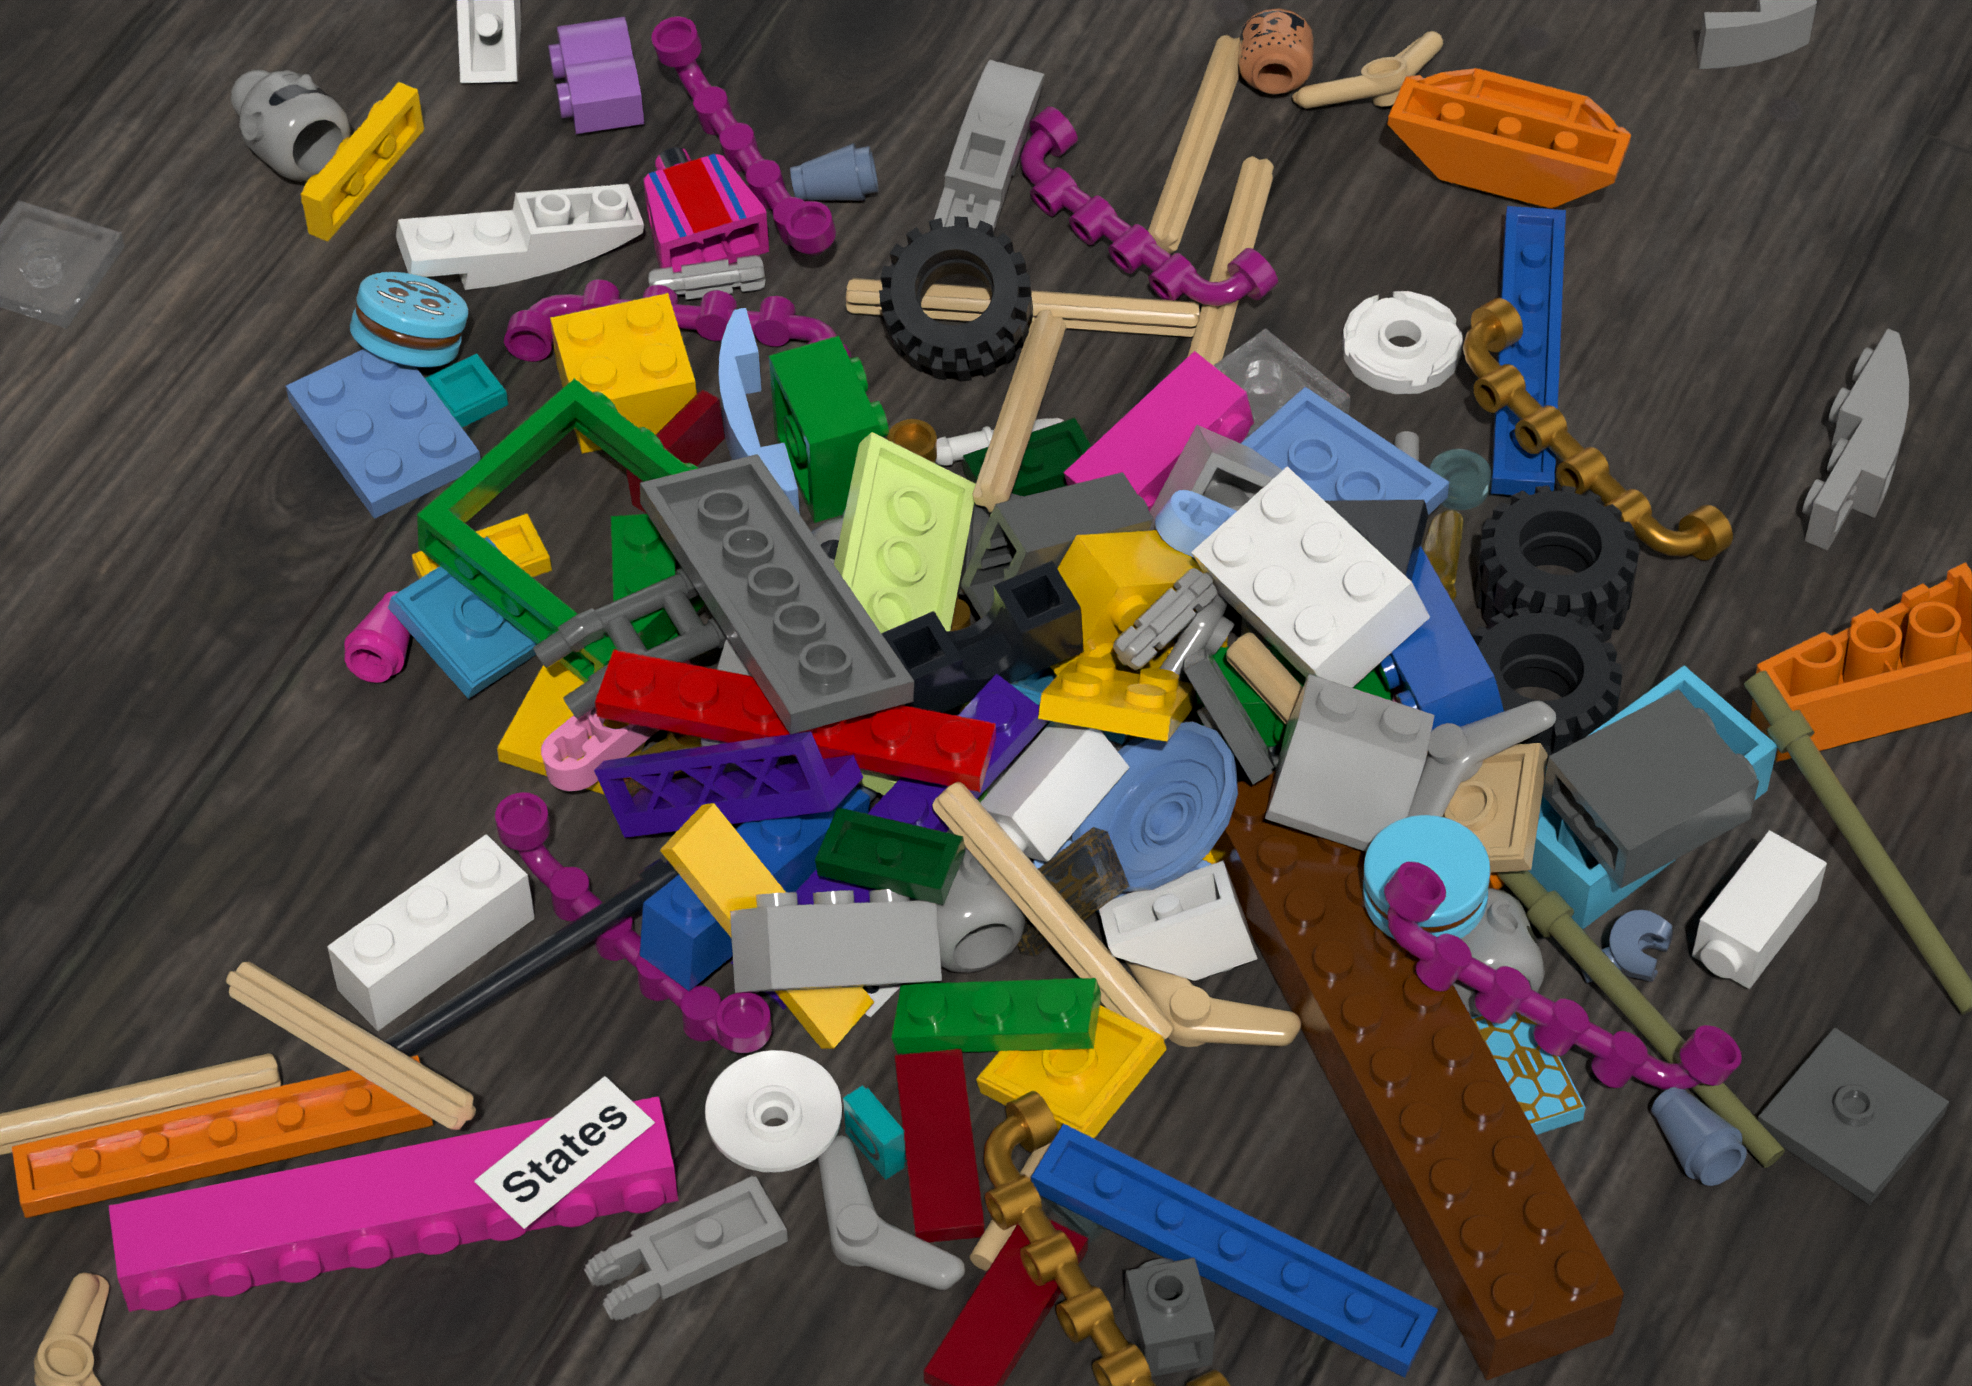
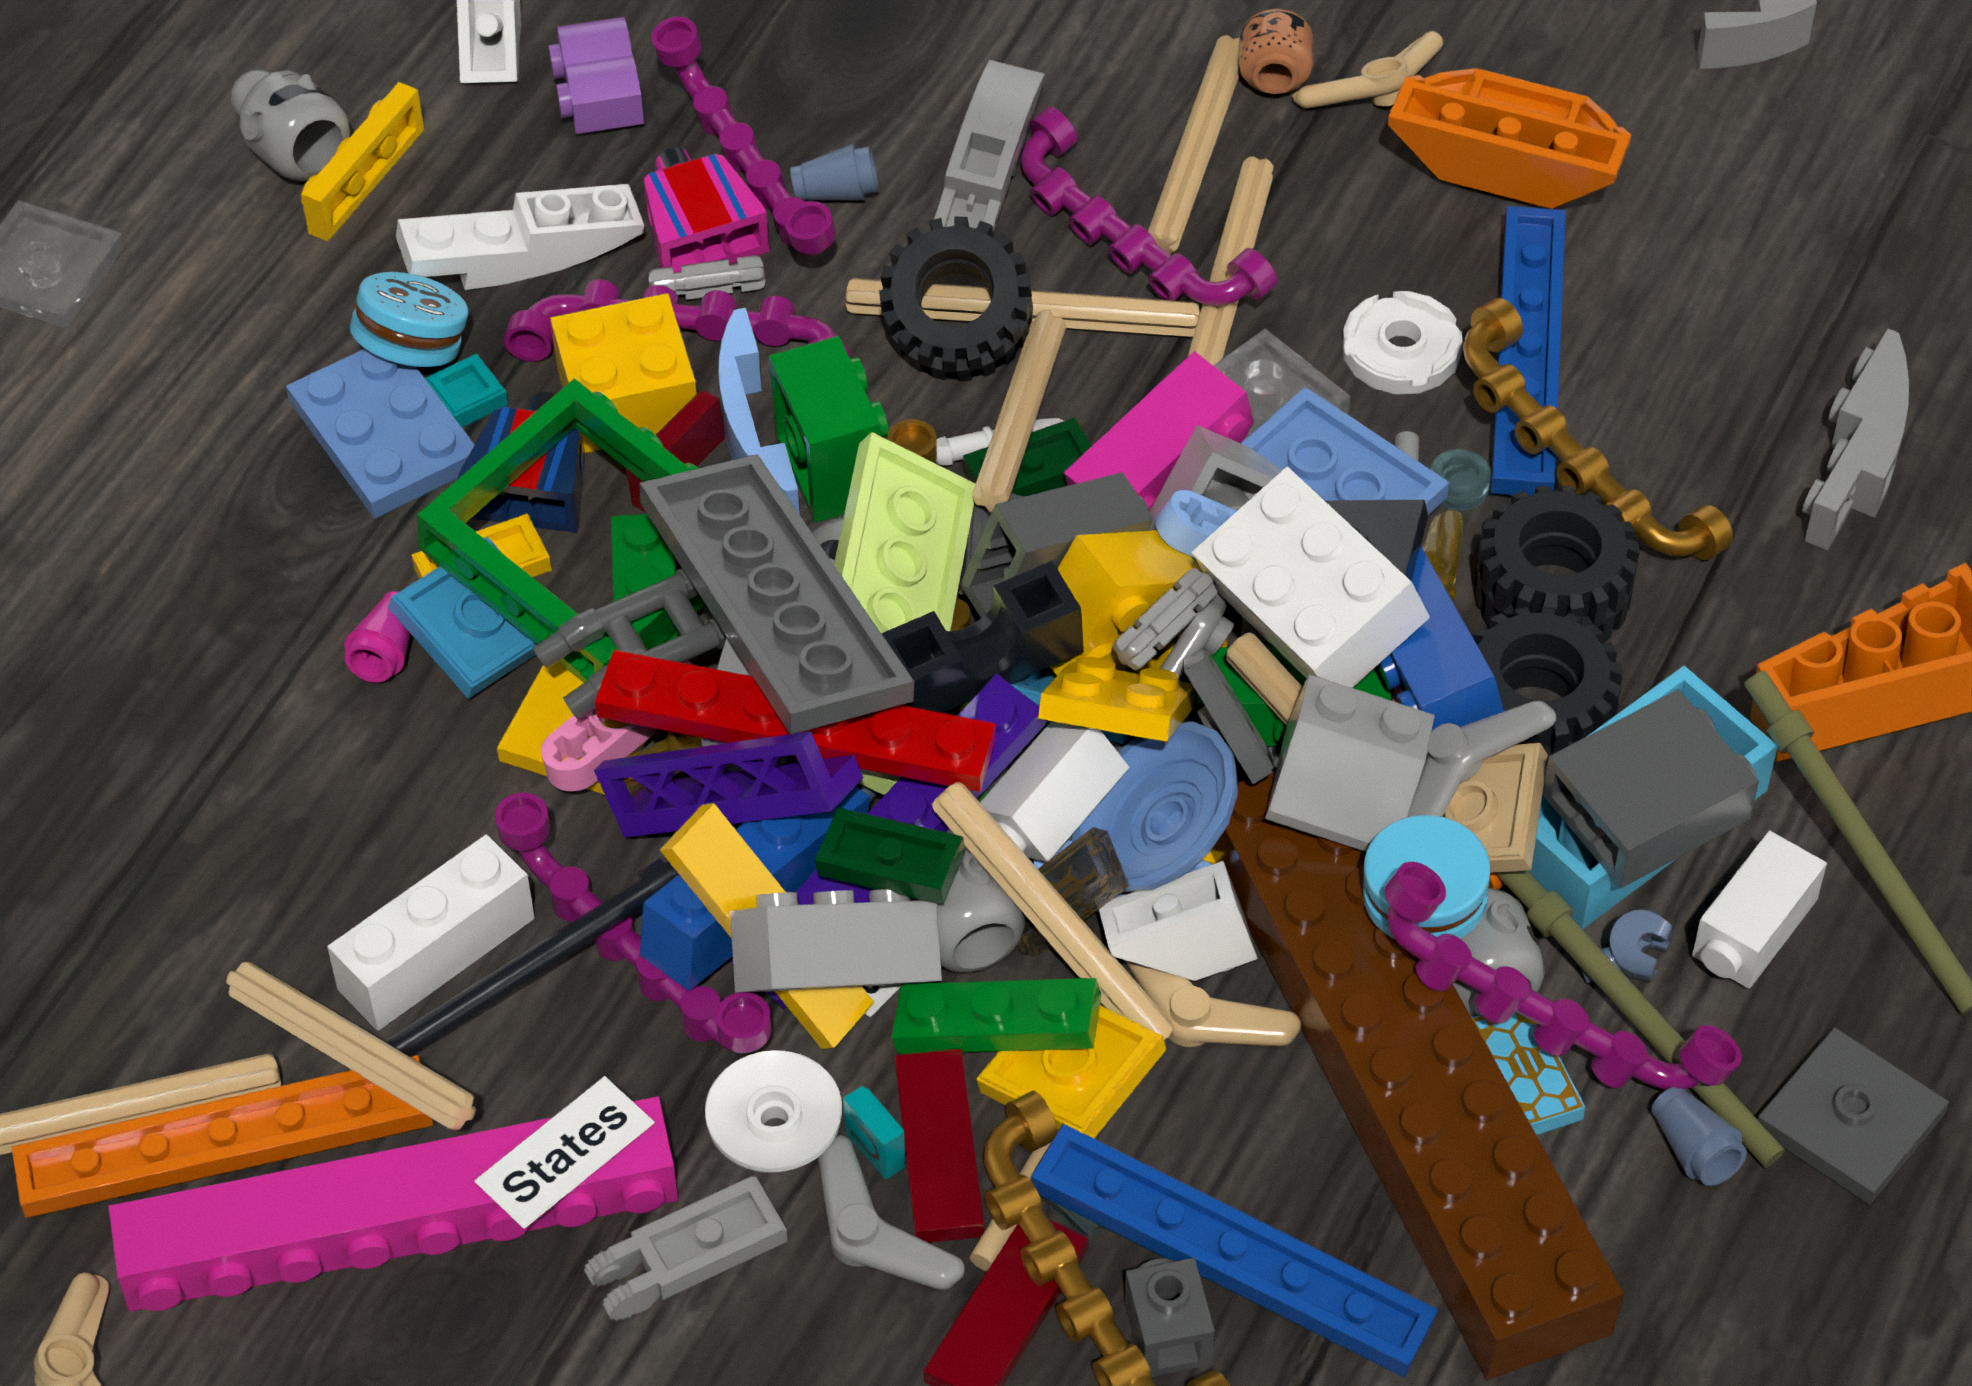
(549, 488): none -> dark blue torso

